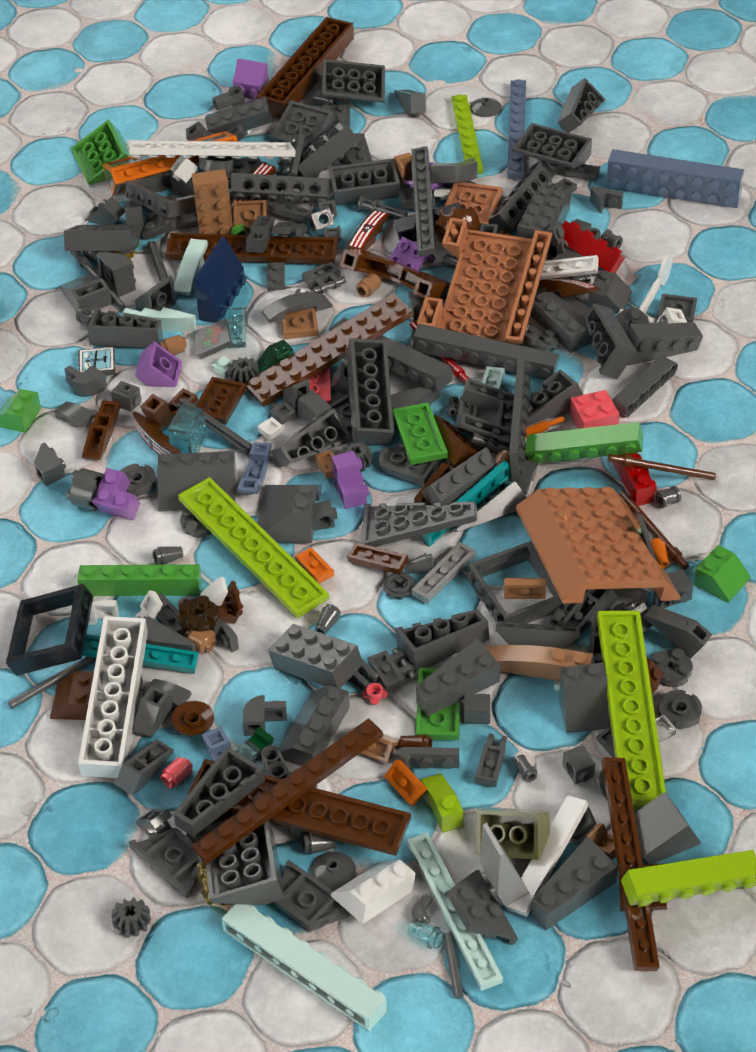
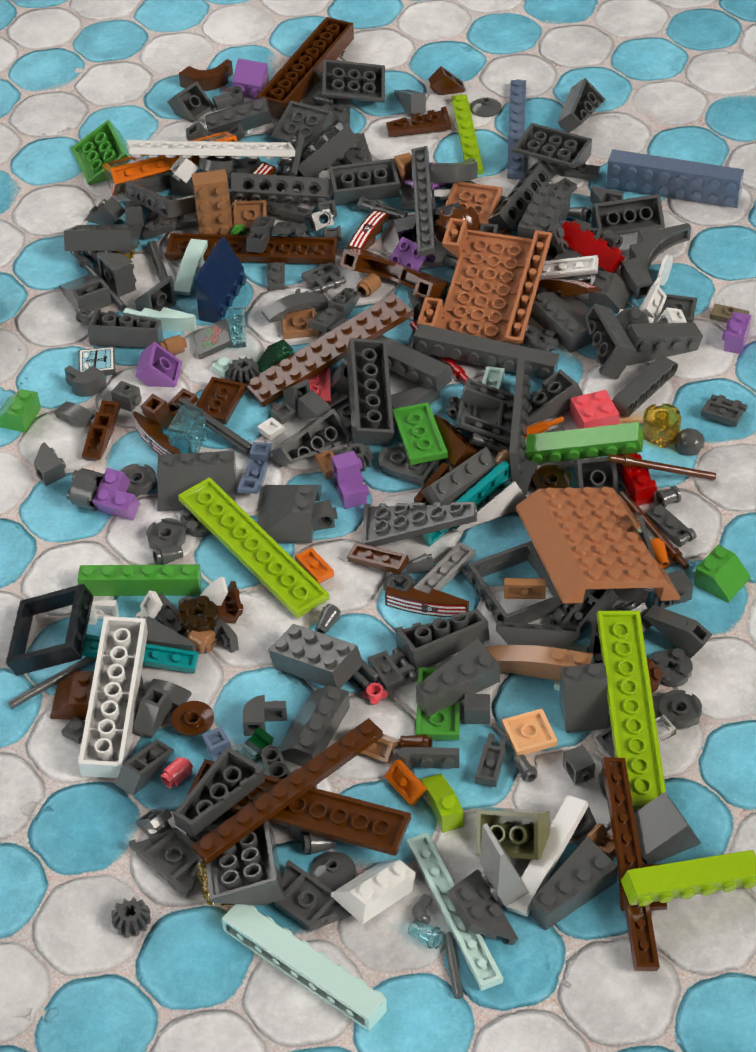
(74, 730): none -> dark grey plate
(168, 525): none -> dark grey plate
(191, 103): none -> dark grey slope
(207, 79): none -> reddish brown arch
(338, 308): none -> dark grey slope
(426, 123): none -> reddish brown wing
(432, 604): none -> slope
(445, 82): none -> reddish brown slope
(529, 732): none -> light nougat plate
(541, 478): none -> dark brown plate
(580, 213): none -> dark grey cone
(596, 473): none -> dark grey slope
(628, 214): none -> dark grey slope
(642, 254): none -> dark grey arch
(654, 302): none -> white plate
(661, 424): none -> clear yellow brick
(670, 525): none -> dark grey plate
(689, 442): none -> dark grey hair
(723, 312): none -> dark tan plate
(724, 410): none -> dark grey plate
(736, 332): none -> medium lavender brick

